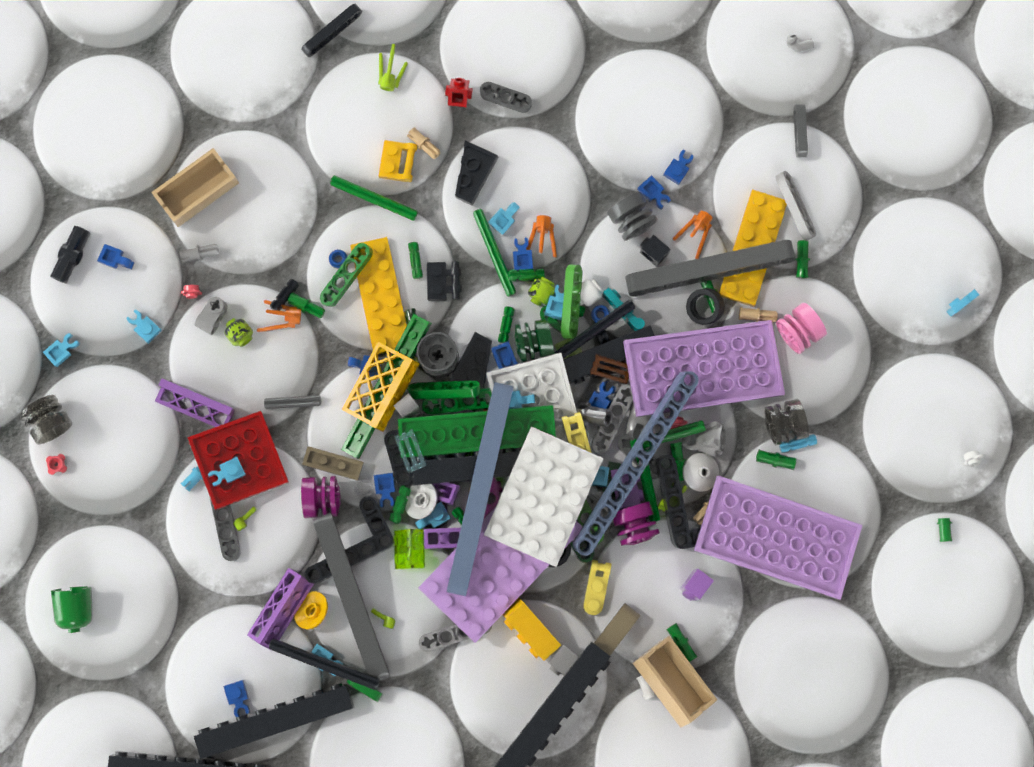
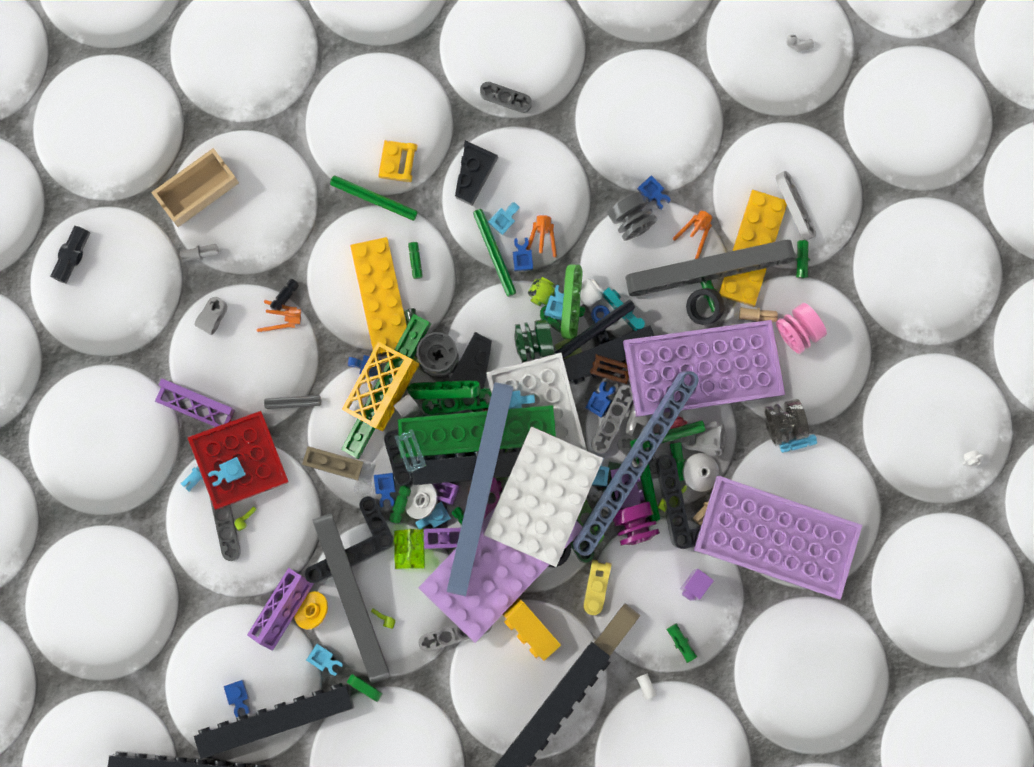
(45, 419): clear smoke wheel -> none
(51, 460): coral plate -> none
(58, 351): medium azure plate -> none
(72, 608): green cylinder -> none
(112, 257): blue plate -> none
(145, 327): medium azure plate -> none
(191, 291): coral plate -> none
(238, 332): lime head -> none
(306, 305): green axle -> none
(320, 497): magenta wheel -> none
(324, 664): black axle -> none
(331, 30): black beam -> none
(337, 253): blue plate -> none
(343, 272): green beam -> none
(388, 81): lime plant -> none
(423, 143): tan axle -> none
(436, 281): black plate -> none
(458, 92): red brick -> none
(504, 355): blue plate -> none
(506, 324): green axle -> none
(525, 274): green axle -> none
(562, 660): light grey brick -> none
(577, 436): light yellow plate -> none
(594, 415): flat silver piece -> none
(654, 250): black brick -> none
(675, 681): tan piece -> none
(677, 170): blue plate -> none
(775, 459): green pin -> none
(800, 130): dark grey beam -> none
(944, 529): green pin -> none
(958, 304): medium azure plate -> none

